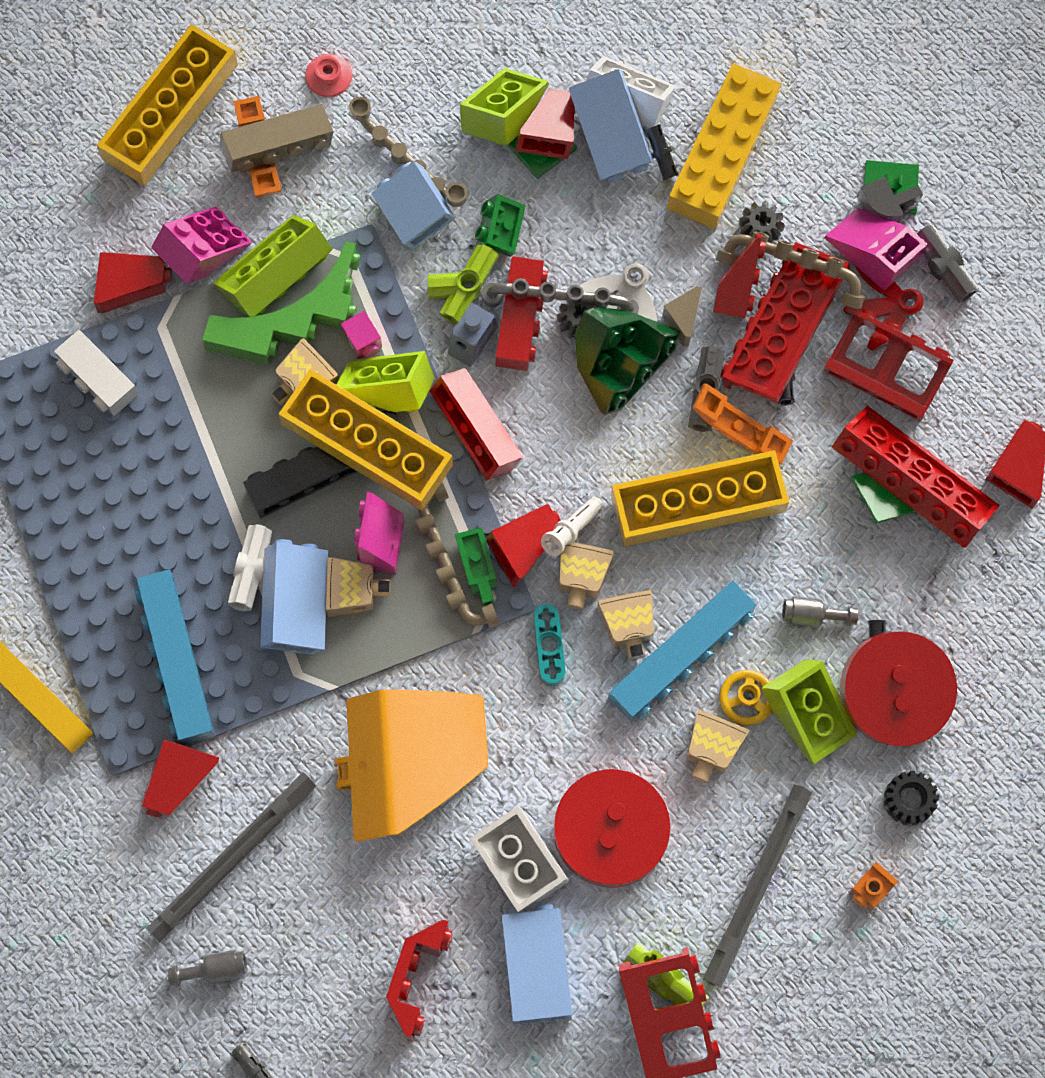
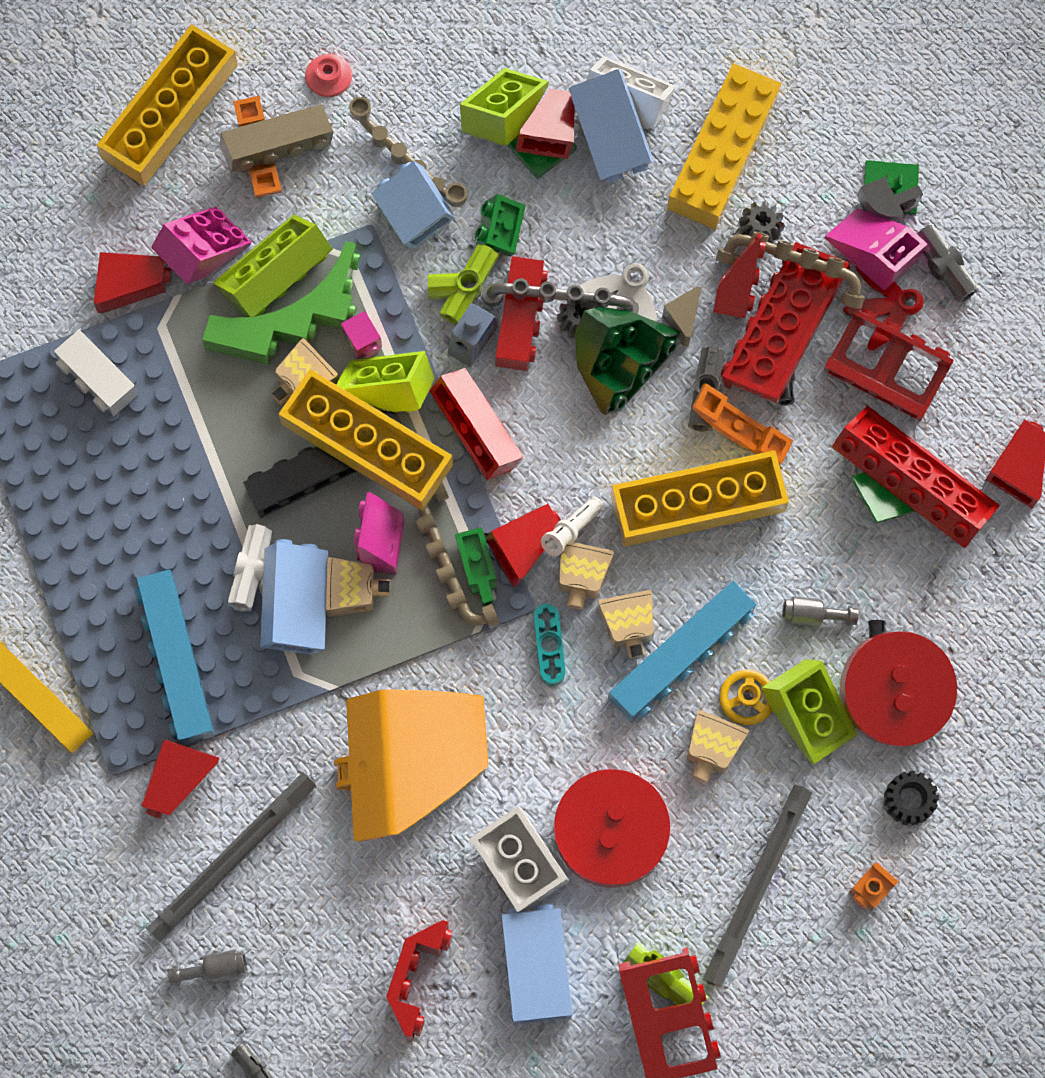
(661, 152): black pin -> none

